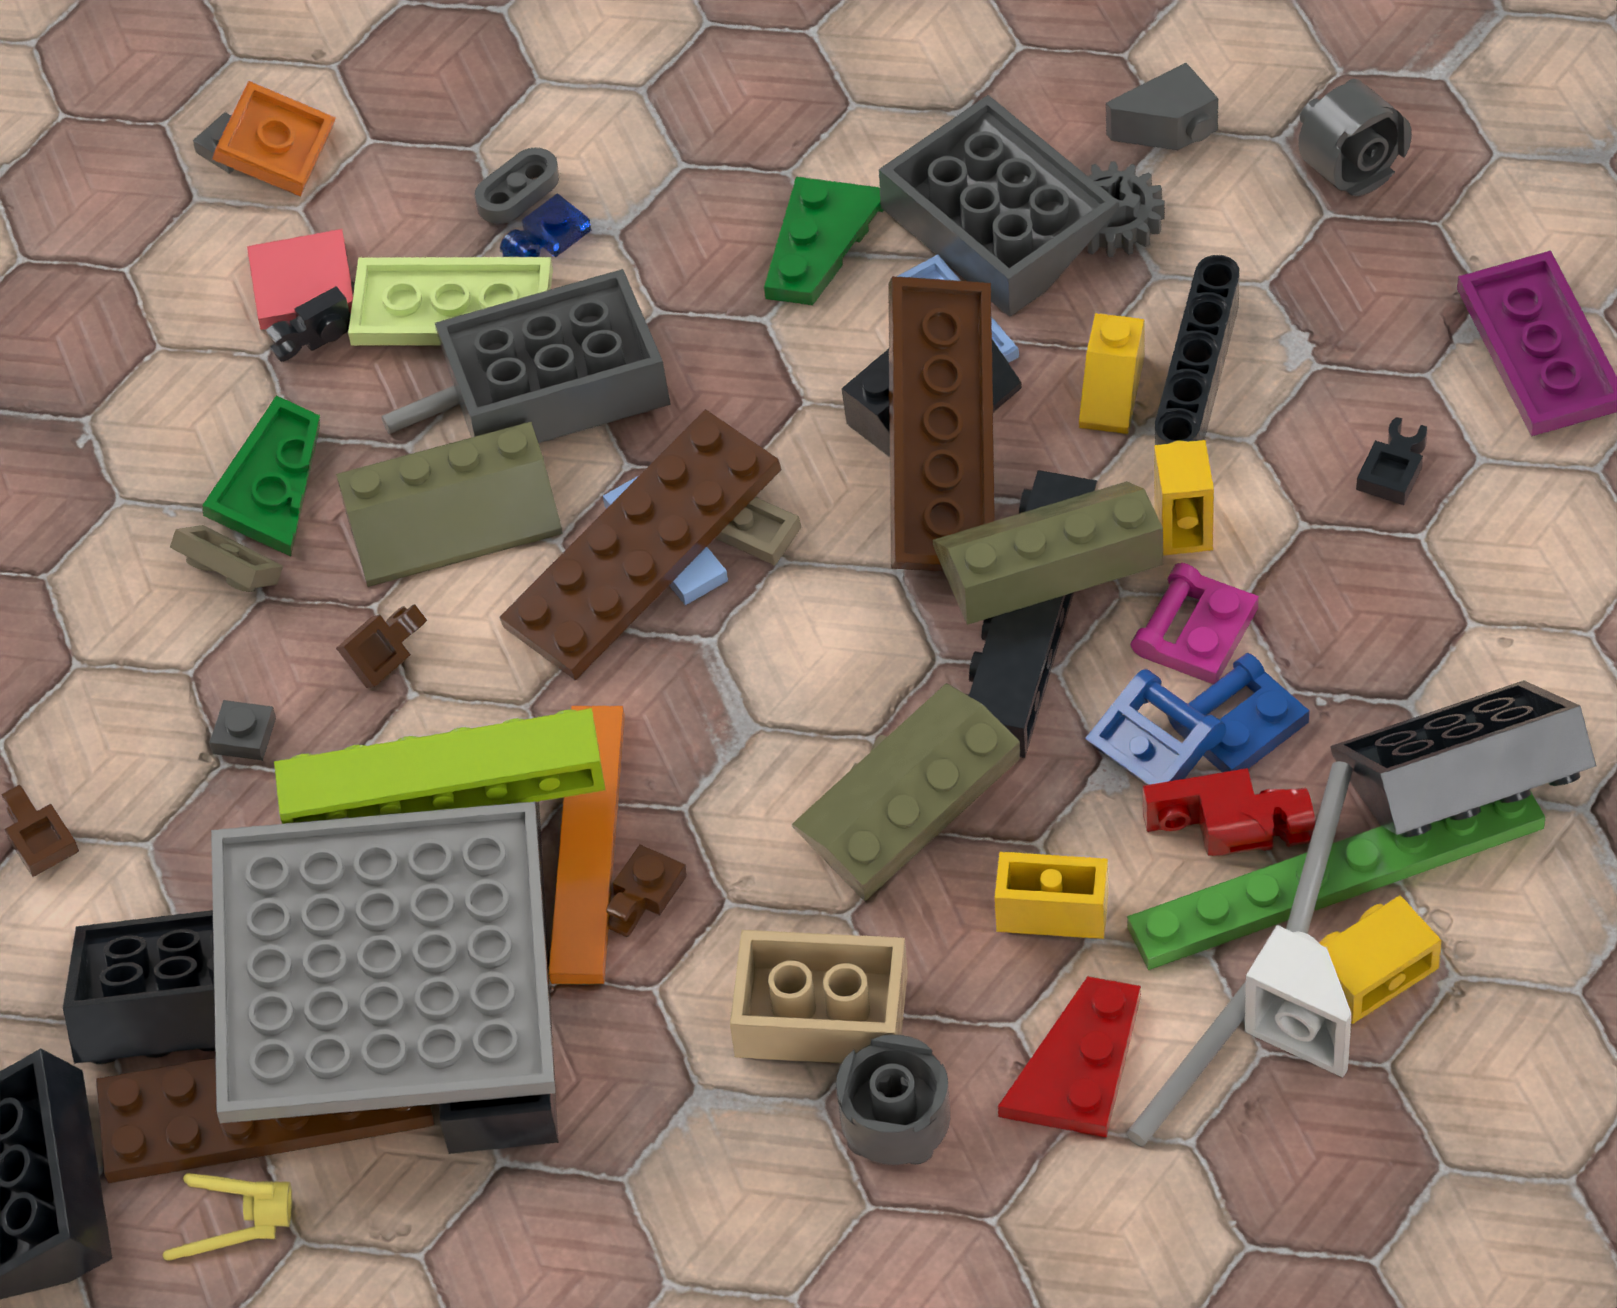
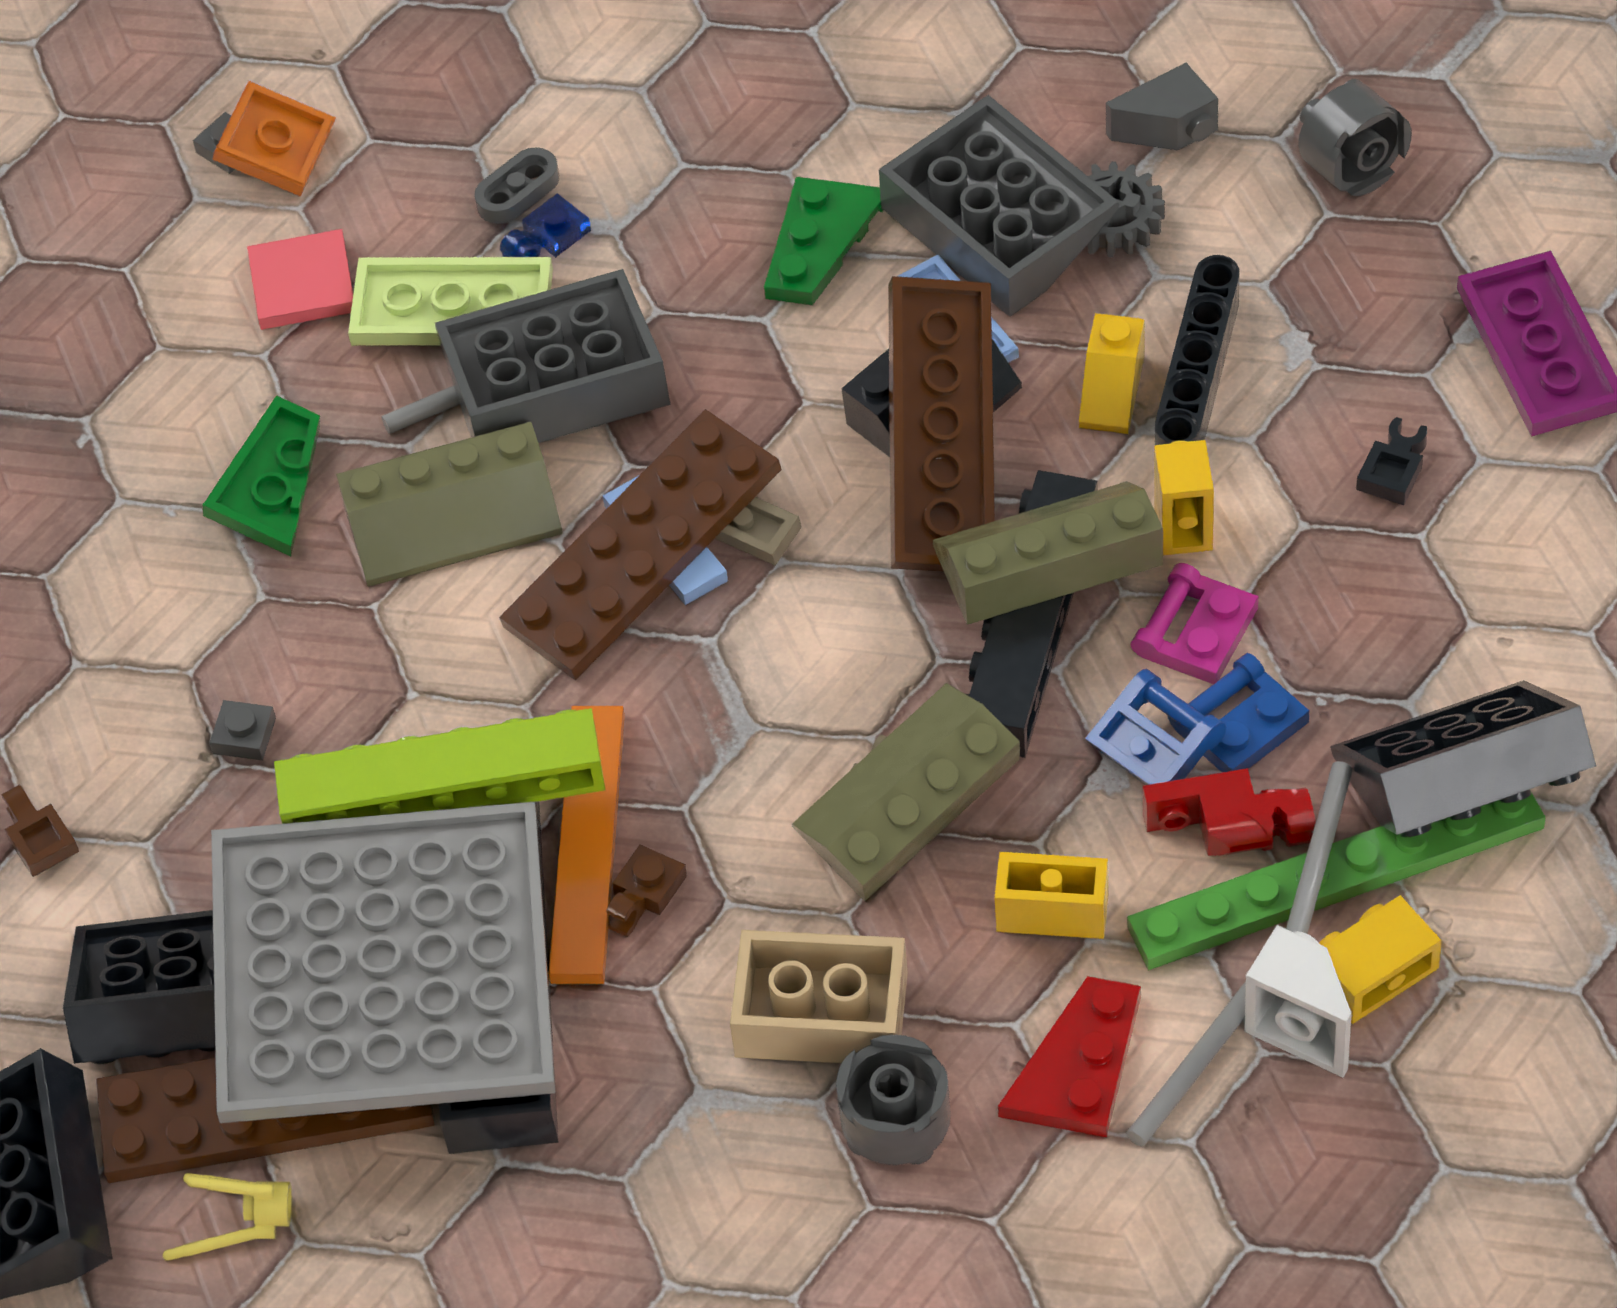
(218, 553): dark tan plate -> none
(316, 324): black plate -> none
(377, 645): reddish brown plate -> none

